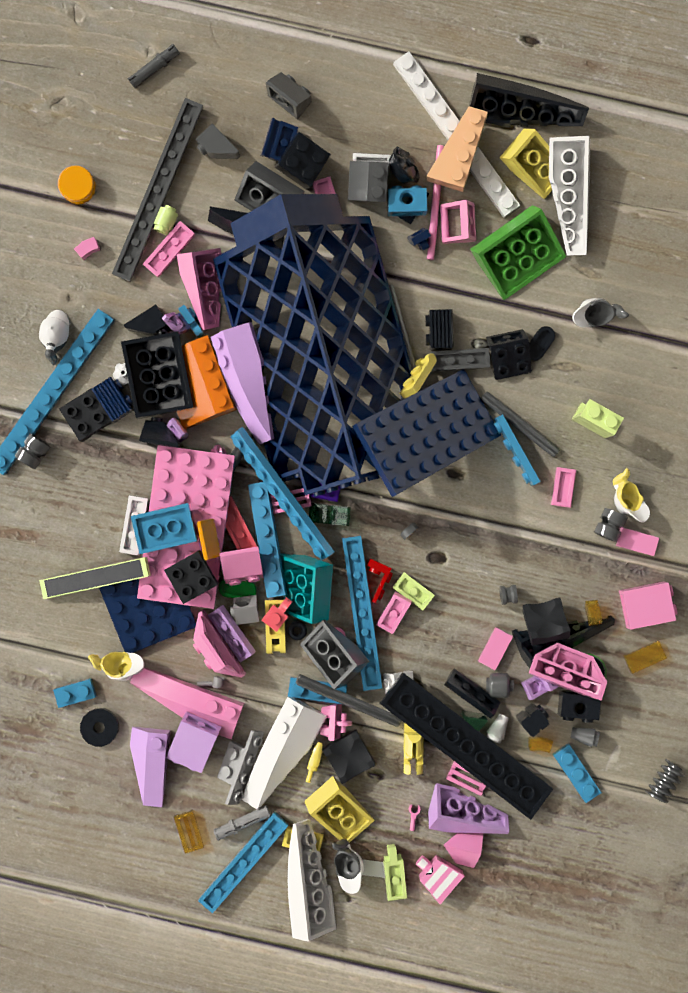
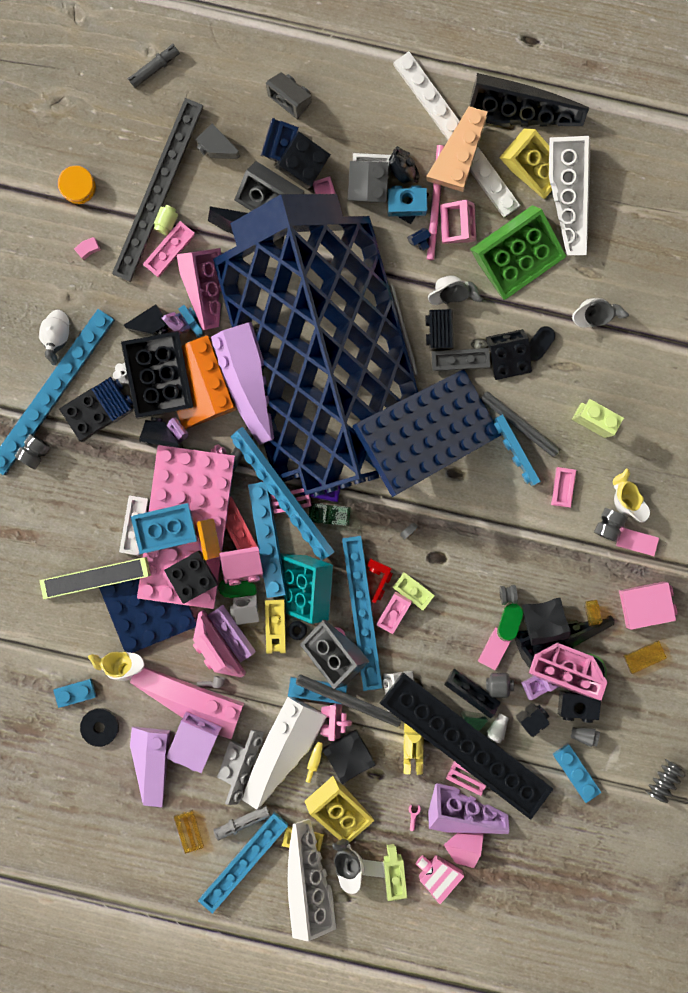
(276, 615): coral plate -> none
(418, 375): light yellow plate -> none
(453, 290): none -> dark grey hair
(509, 622): none -> green tile
(539, 743): clear yellow piece -> none

